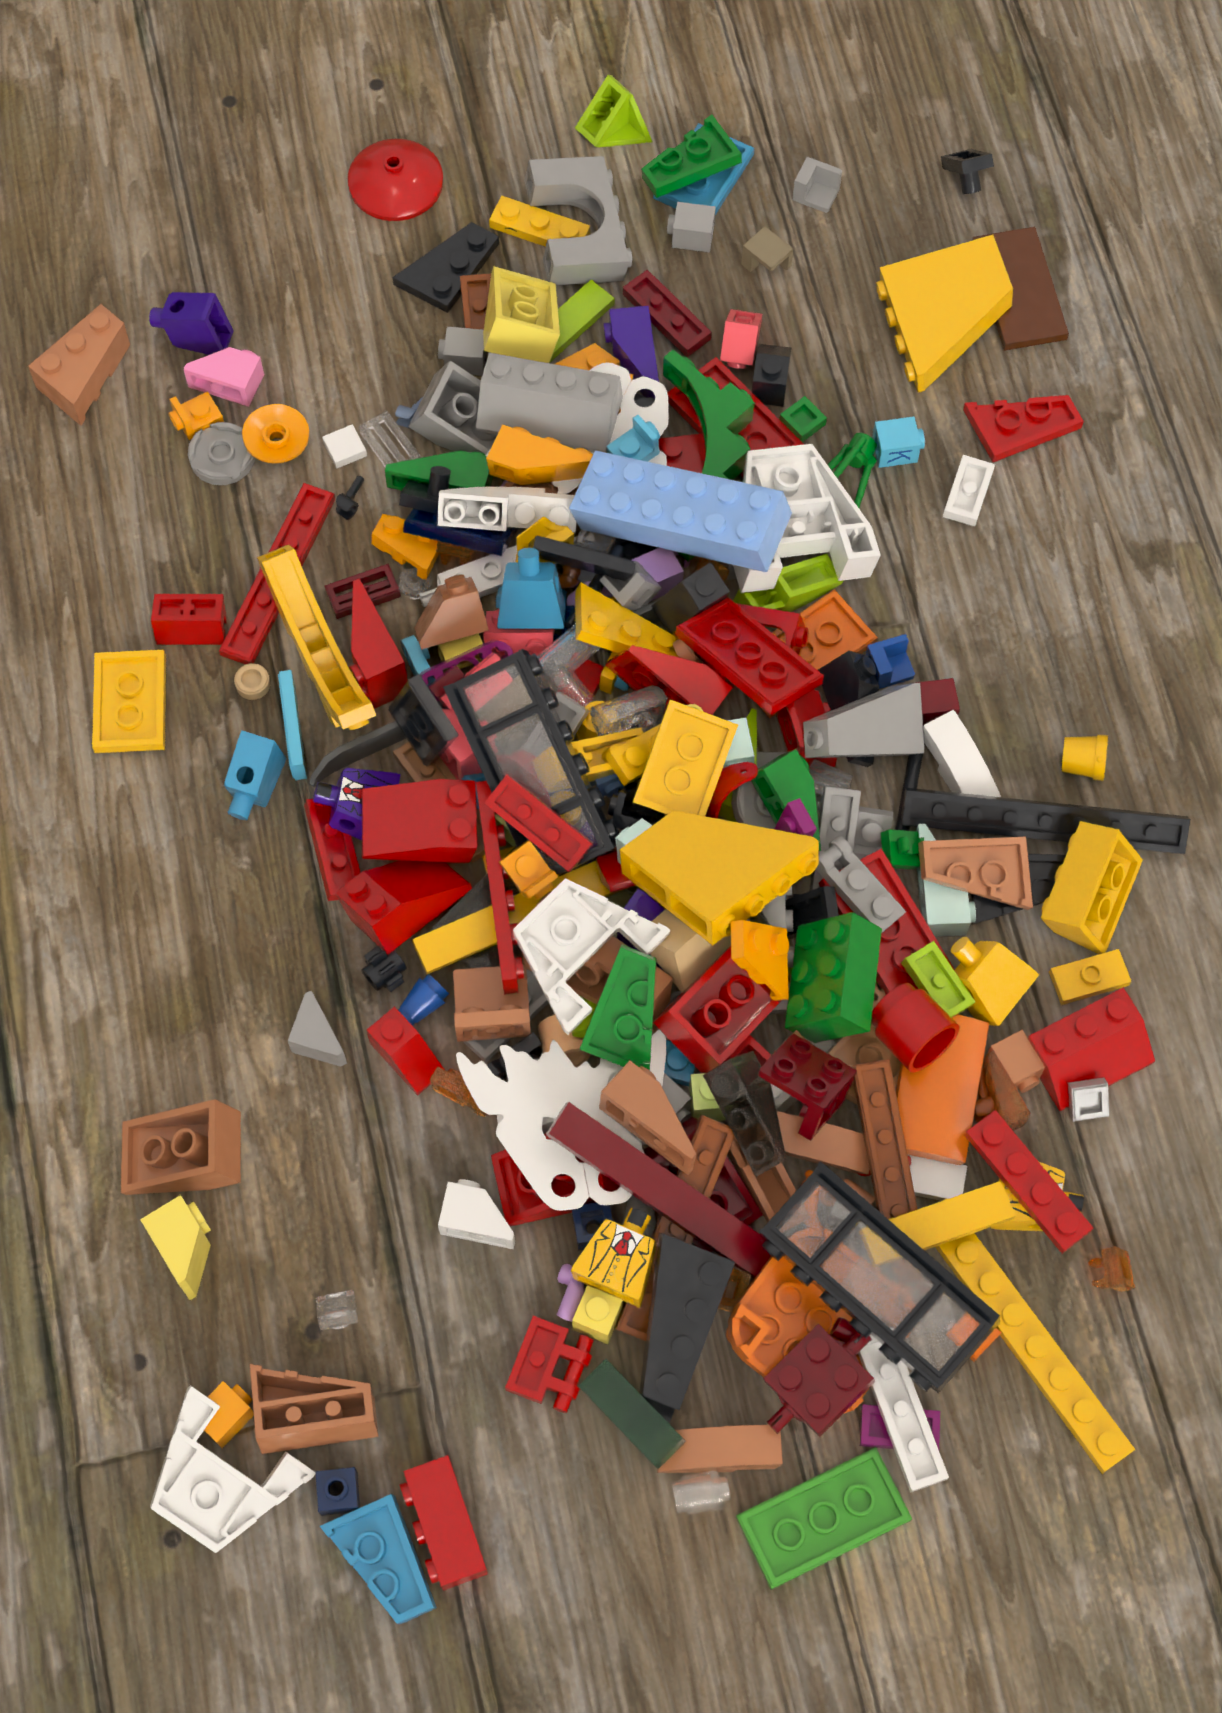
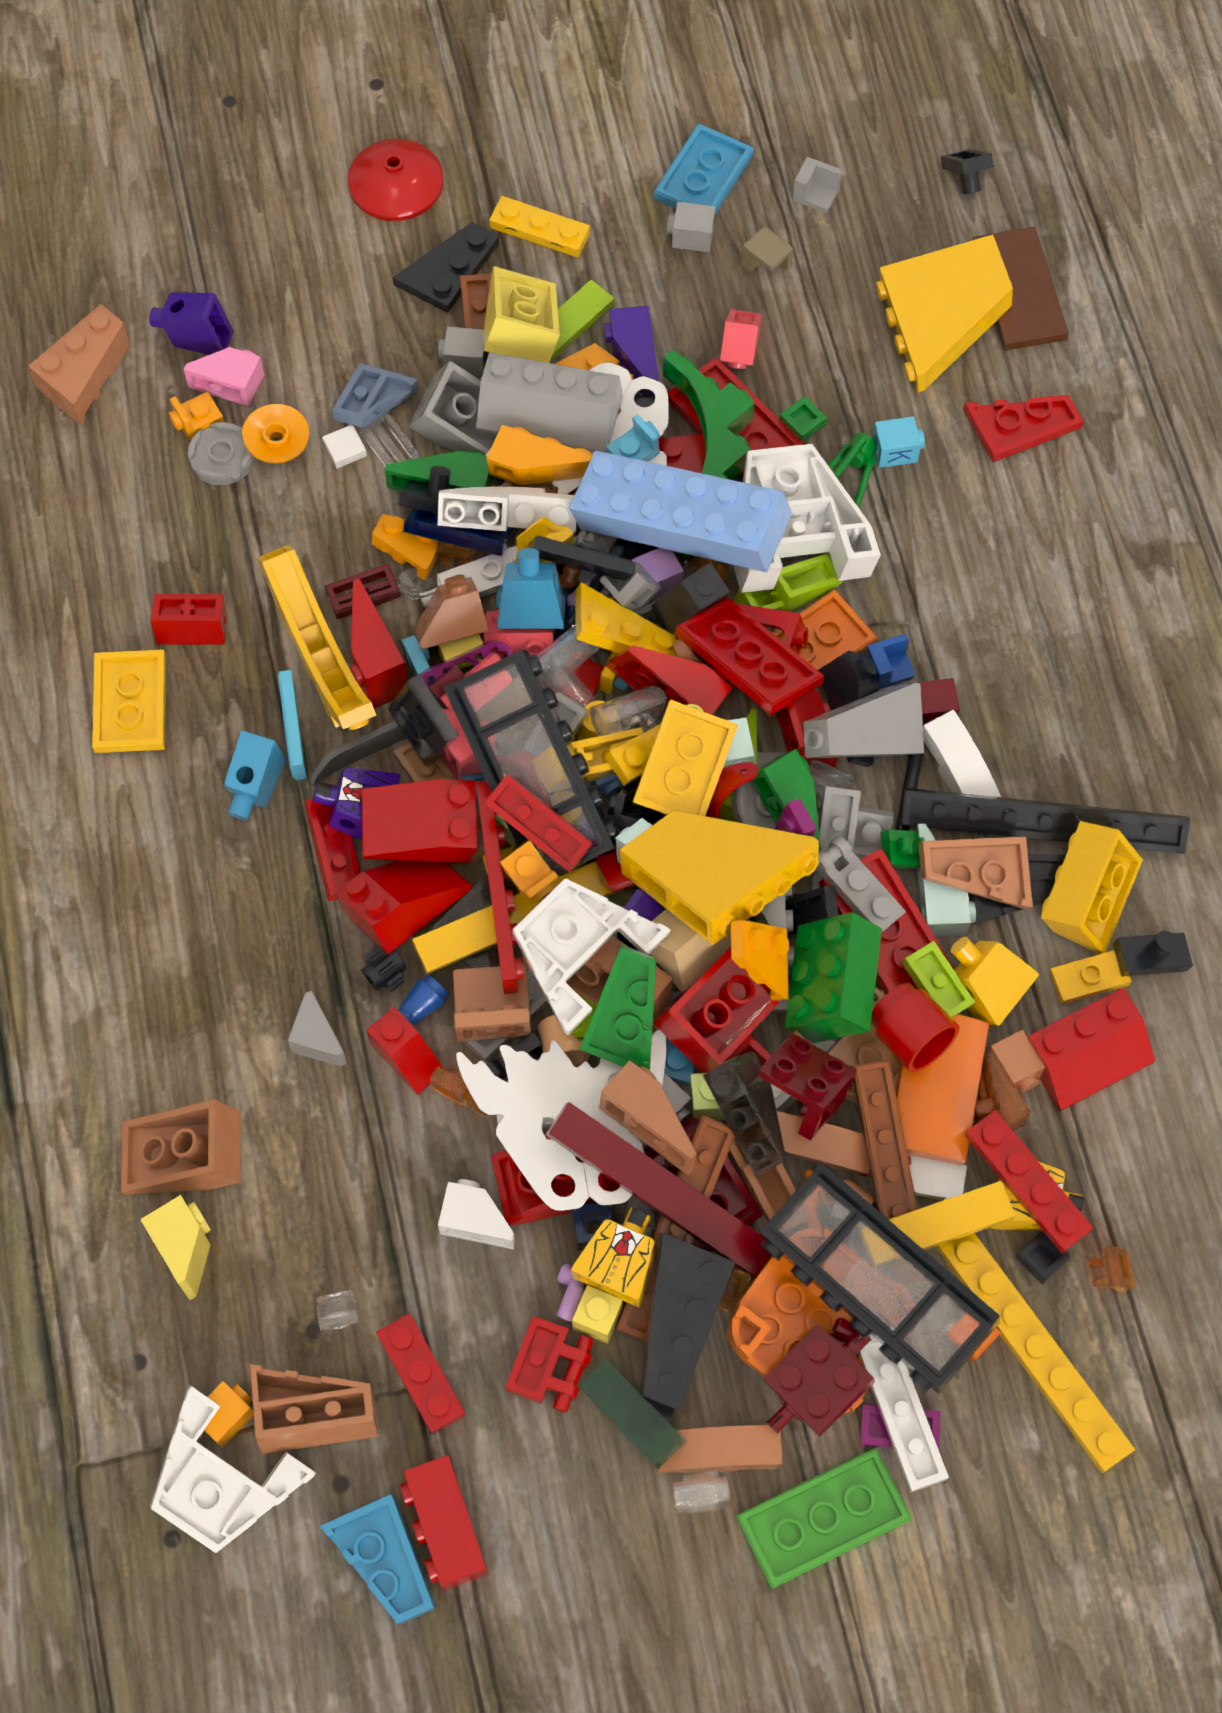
(252, 681): tan tile -> none
(259, 608): red tile -> none
(345, 504): black hand -> none
(347, 1500): dark blue plate -> none
(371, 395): none -> sand blue wing
(406, 414): sand blue hand -> none
(420, 1374): none -> red plate
(586, 185): light grey arch -> none
(613, 117): lime slope -> none
(667, 313): dark red plate -> none
(694, 159): green wing -> none
(771, 374): black slope -> none
(968, 490): white plate -> none
(1042, 1257): none -> black tile
(1085, 756): yellow piece -> none
(1088, 1099): tile -> none
(1152, 954): none -> black tile

